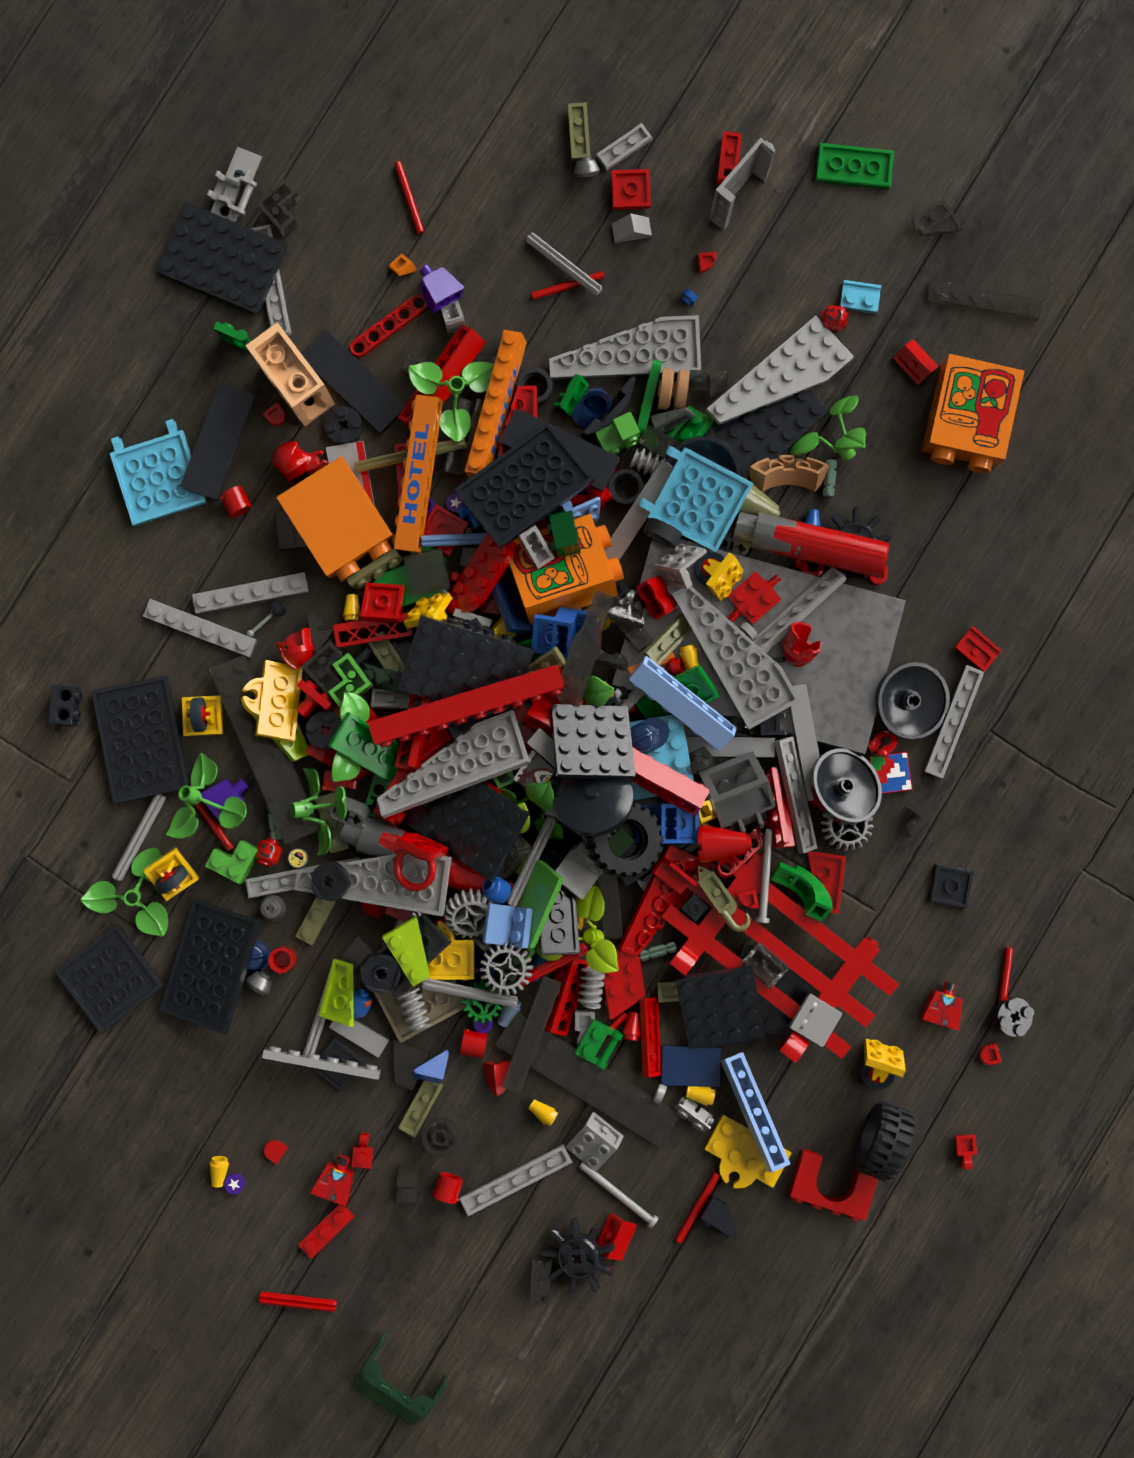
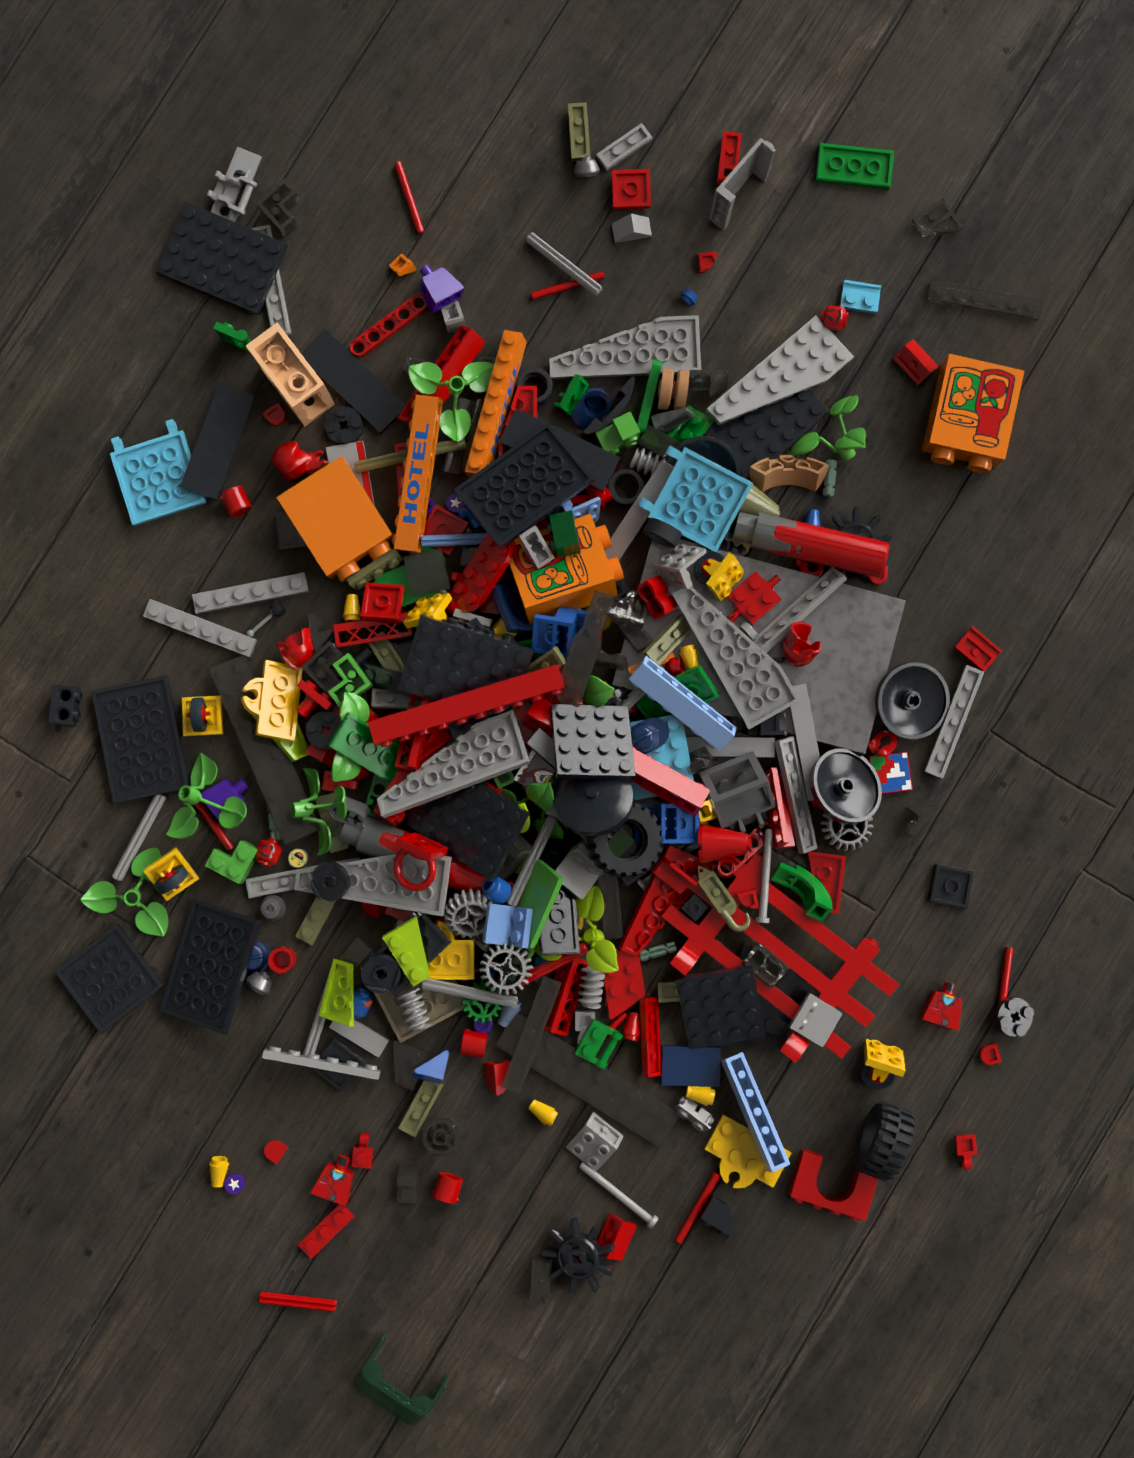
(515, 1180): light grey tile -> none
(659, 1094): light grey tile -> none

